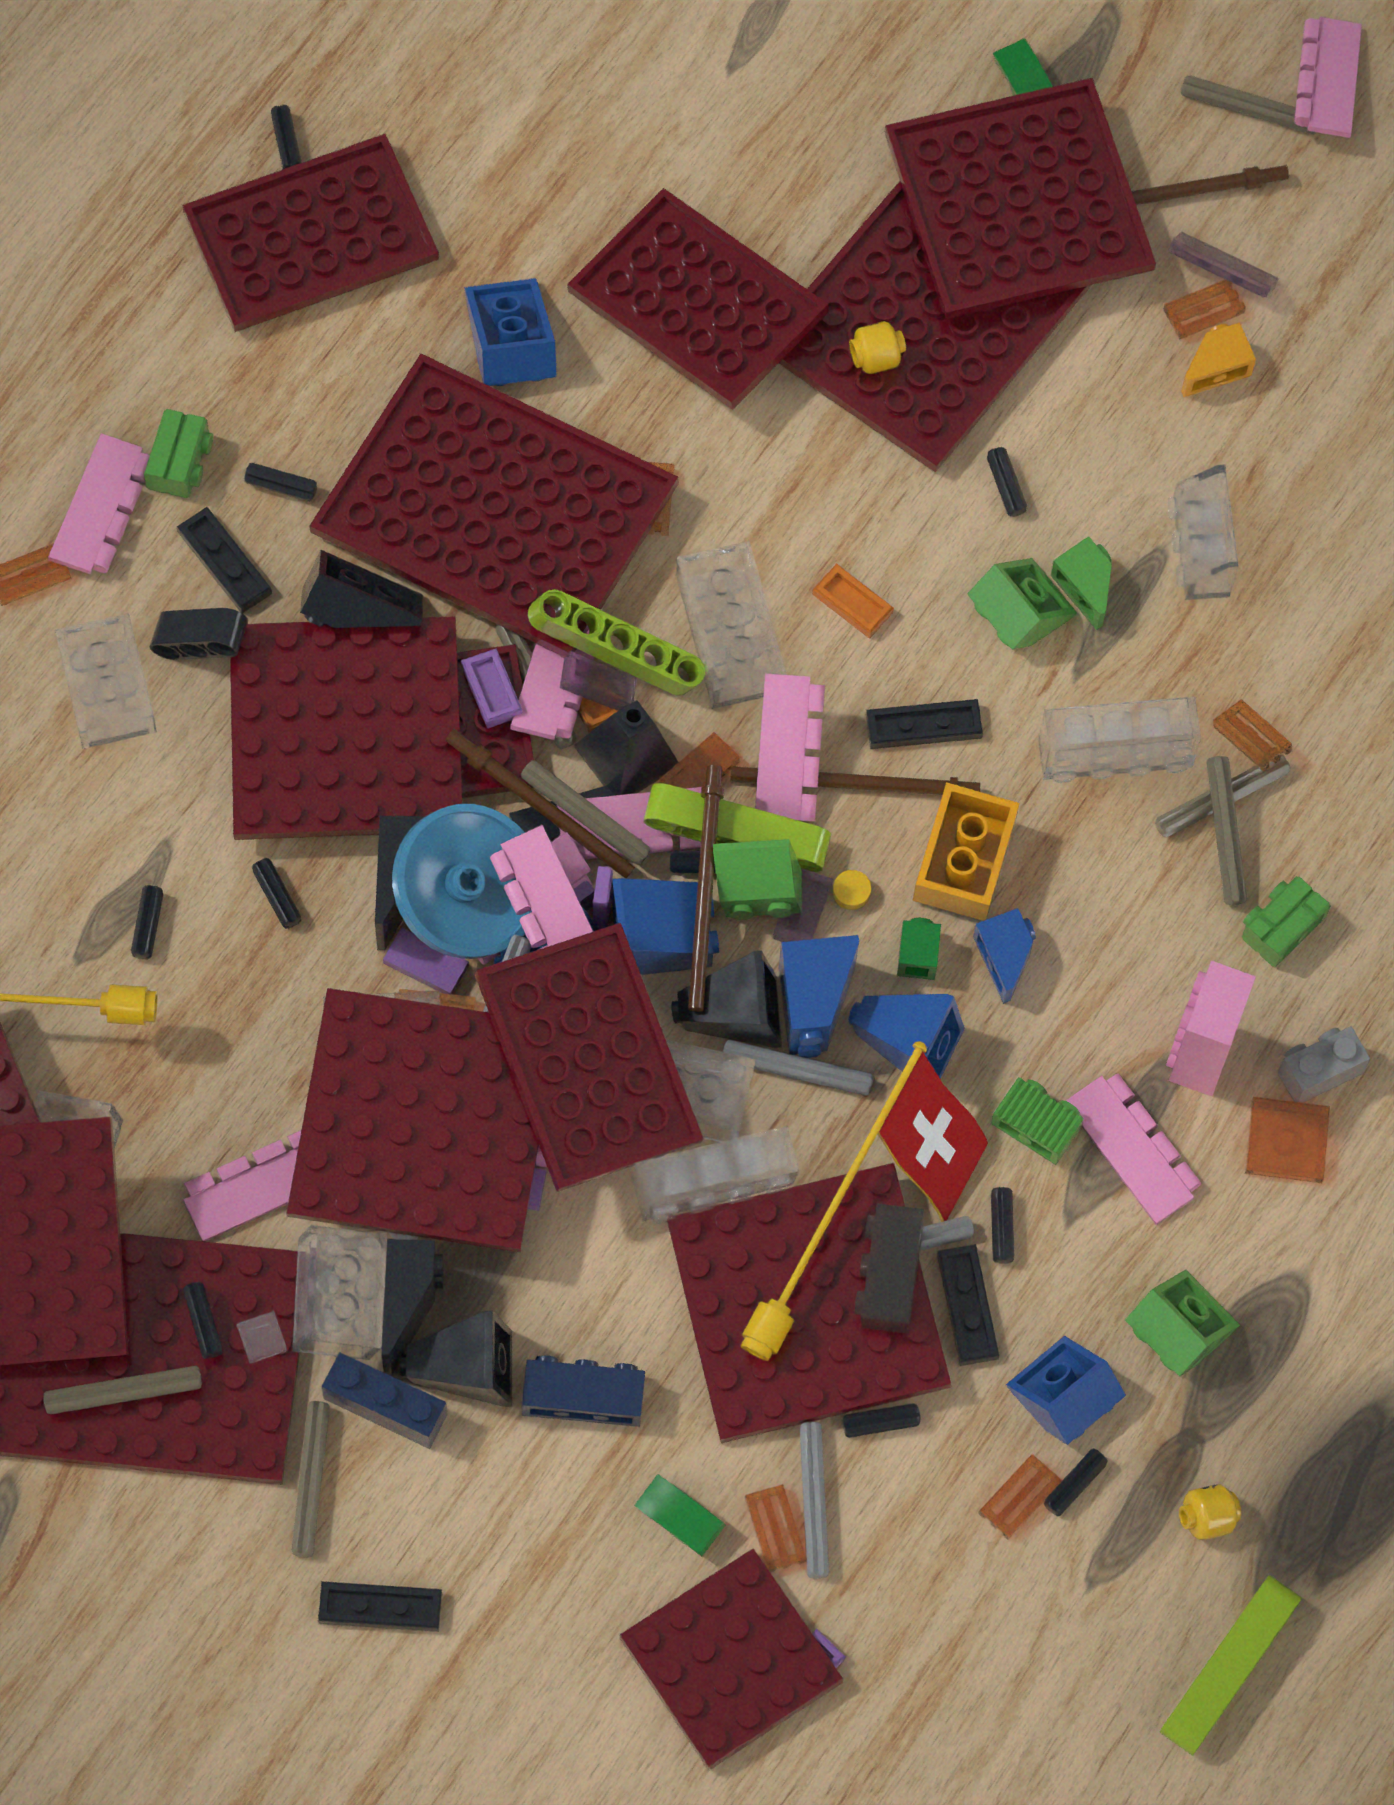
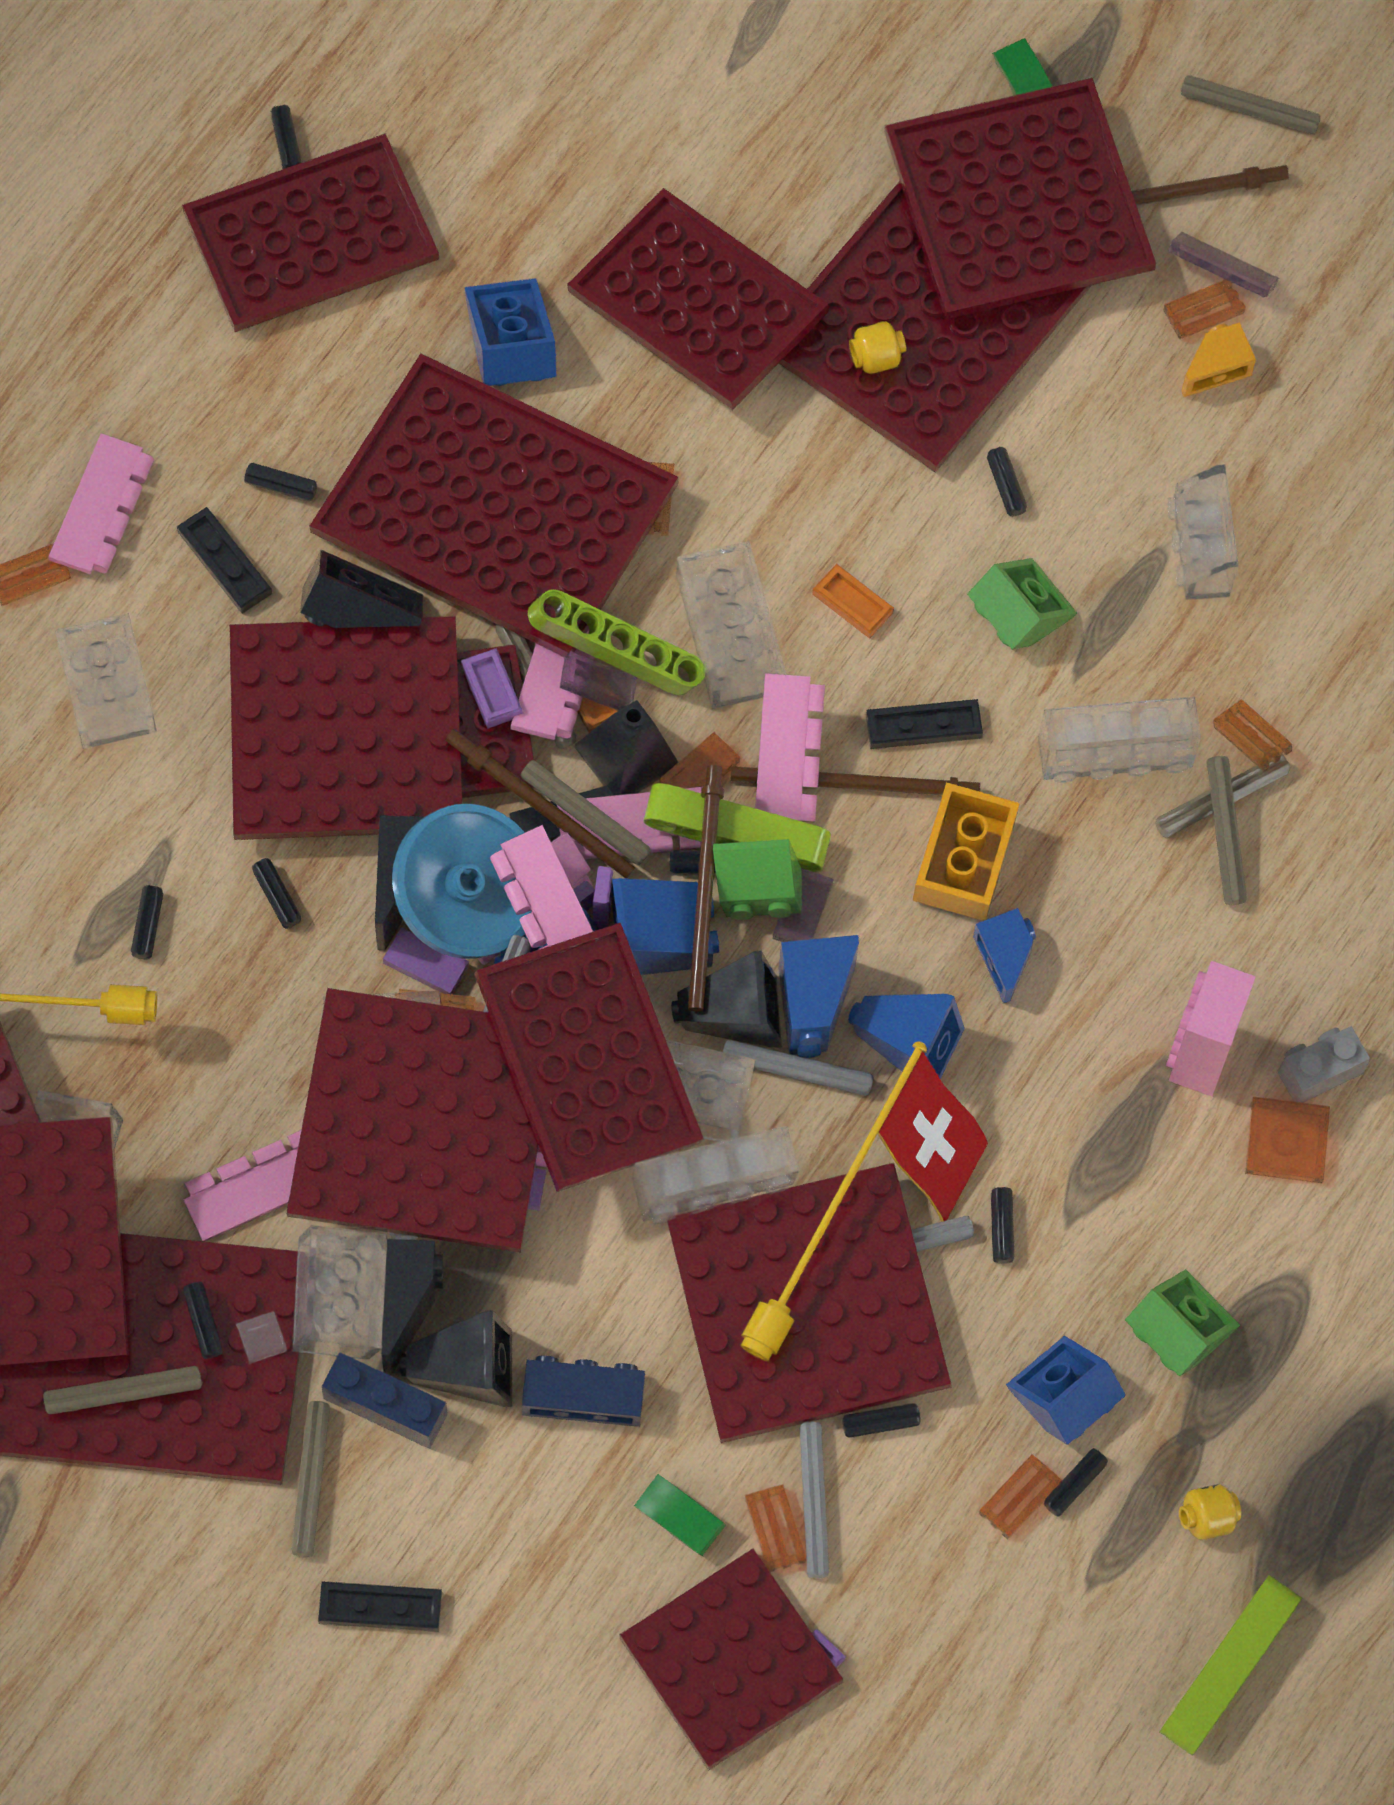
(177, 453): bright green brick -> none
(199, 633): black beam -> none
(851, 889): yellow tile -> none
(890, 1268): clear smoke brick -> none
(919, 949): green brick -> none
(967, 1305): black tile -> none
(1038, 1119): bright green brick -> none
(1085, 578): bright green slope -> none
(1136, 1158): bright pink windscreen -> none
(1285, 920): bright green brick -> none
(1328, 76): bright pink windscreen -> none

